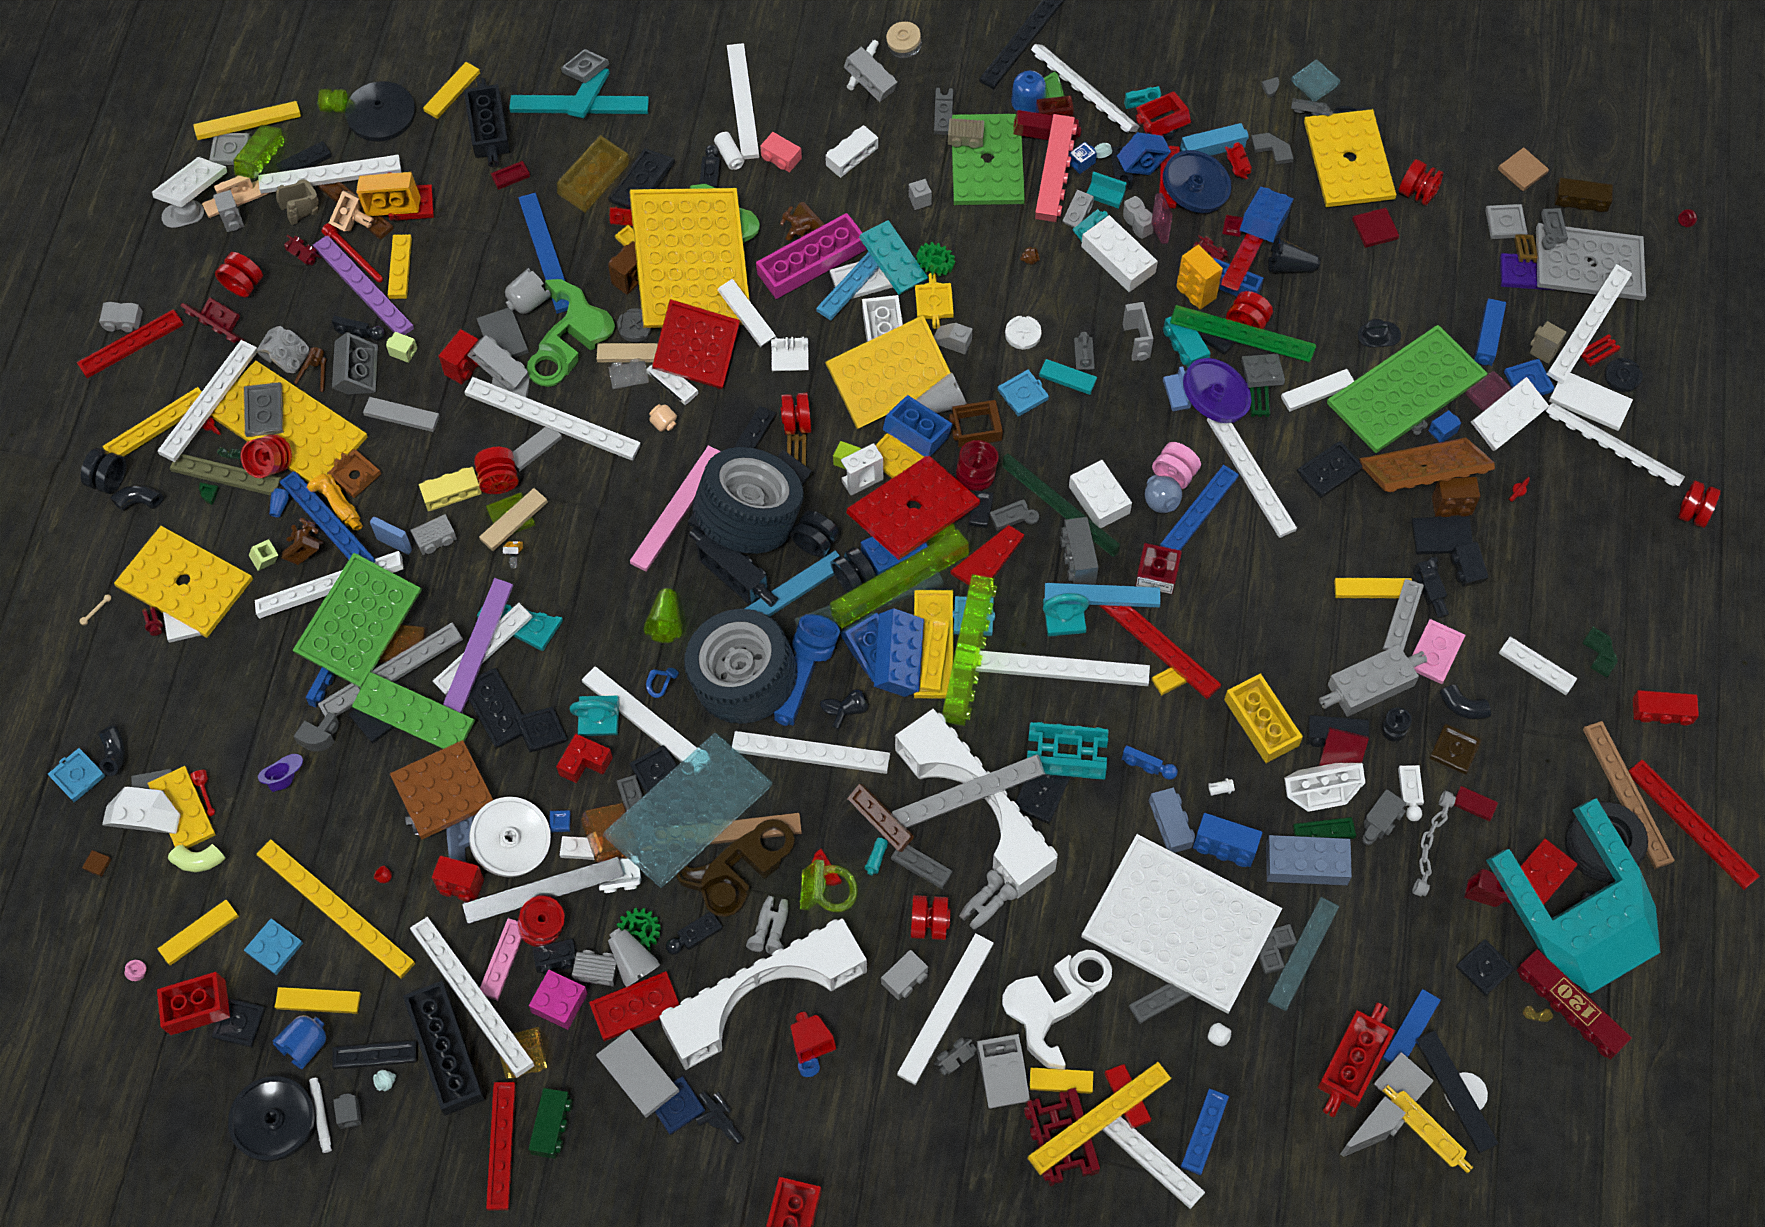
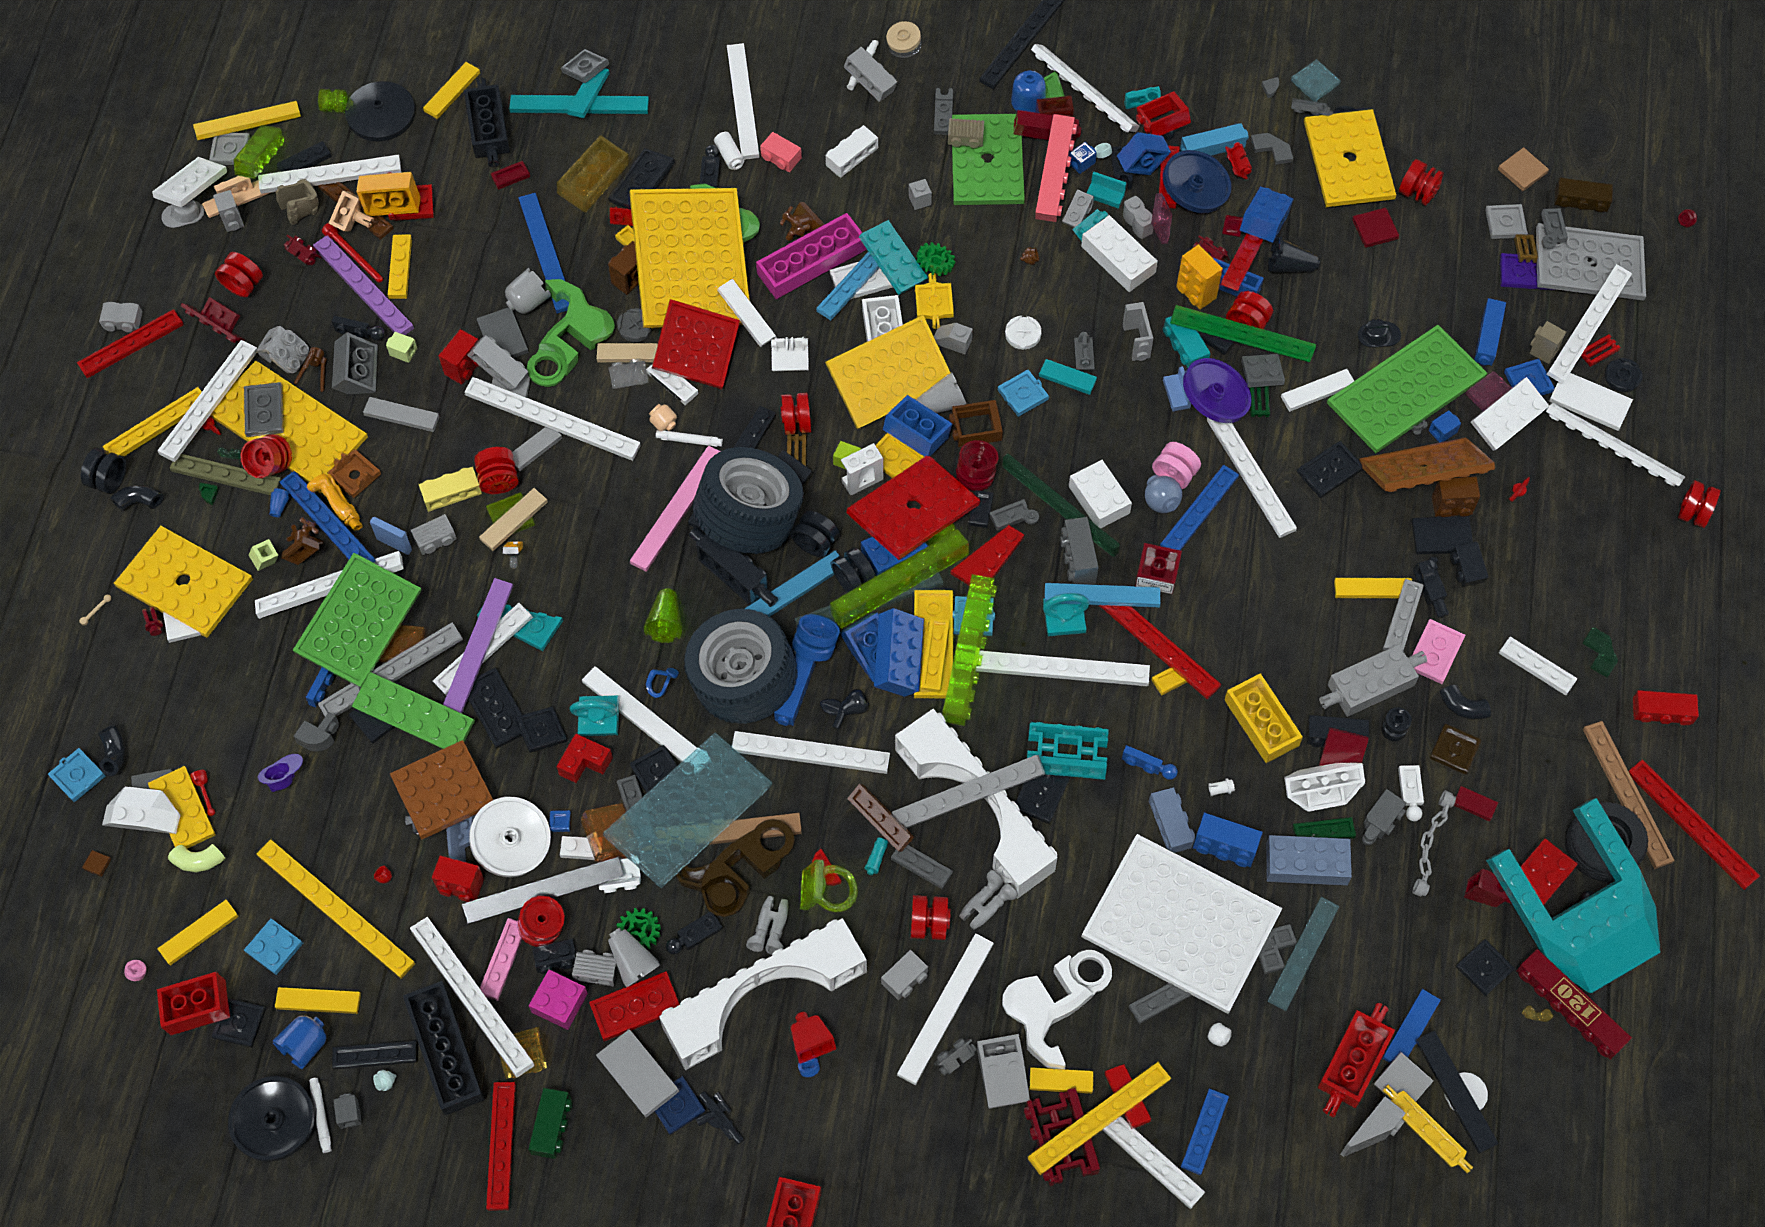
(689, 438): none -> white piece

